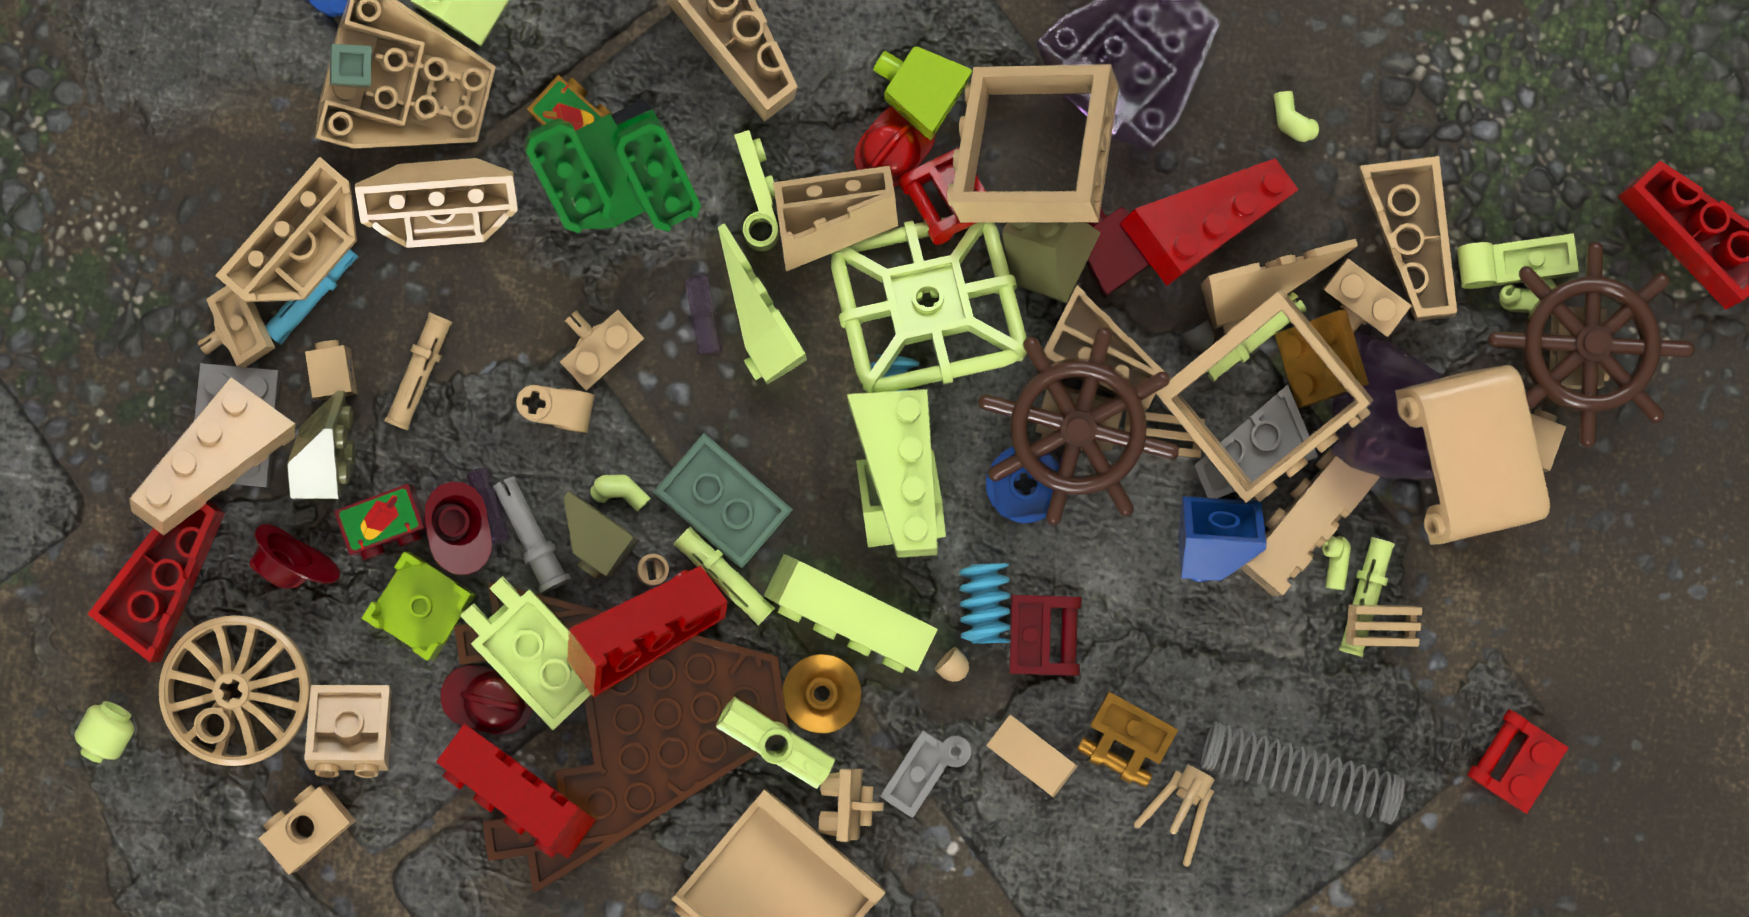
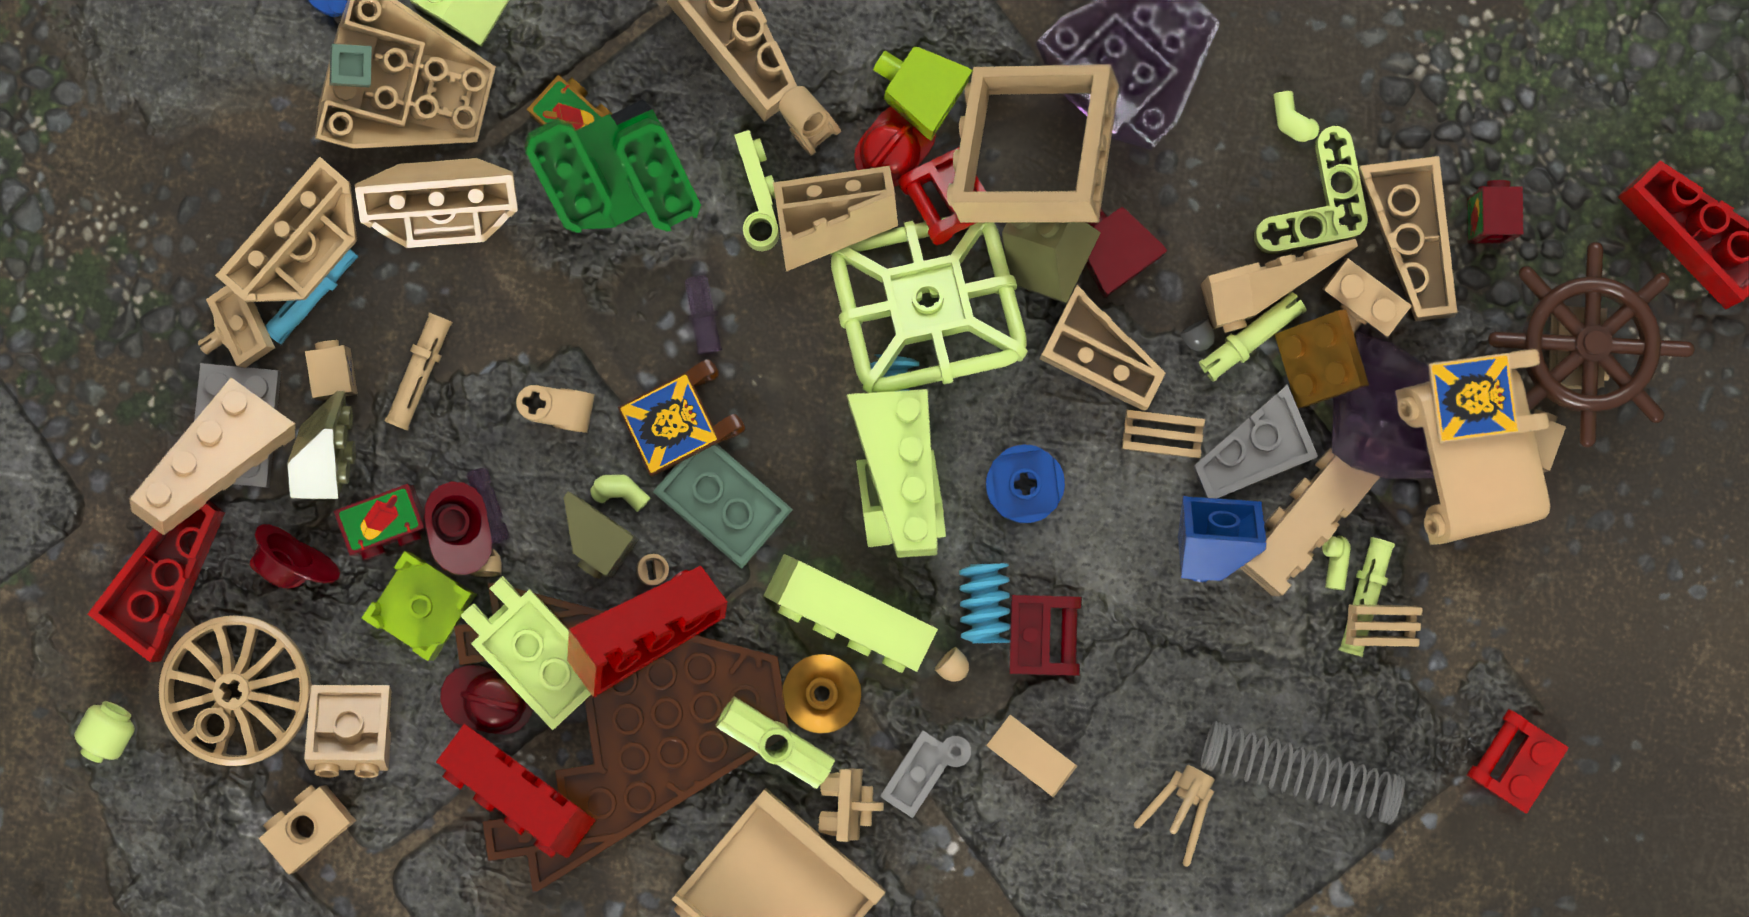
(492, 567): none -> tan hinge
(538, 553): light grey pin -> none
(599, 347): tan plate -> none
(672, 420): none -> flag
(724, 575): yellowish green pin -> none
(764, 330): yellowish green wedge -> none
(807, 118): none -> tan piece
(1082, 422): reddish brown brick -> none
(1132, 728): pearl gold plate -> none
(1199, 221): red wedge -> none
(1294, 460): tan window -> none
(1329, 215): none -> yellowish green beam
(1478, 397): none -> flag
(1495, 213): none -> dark red brick
(1499, 264): yellowish green plate -> none
(1520, 299): yellowish green arm -> none

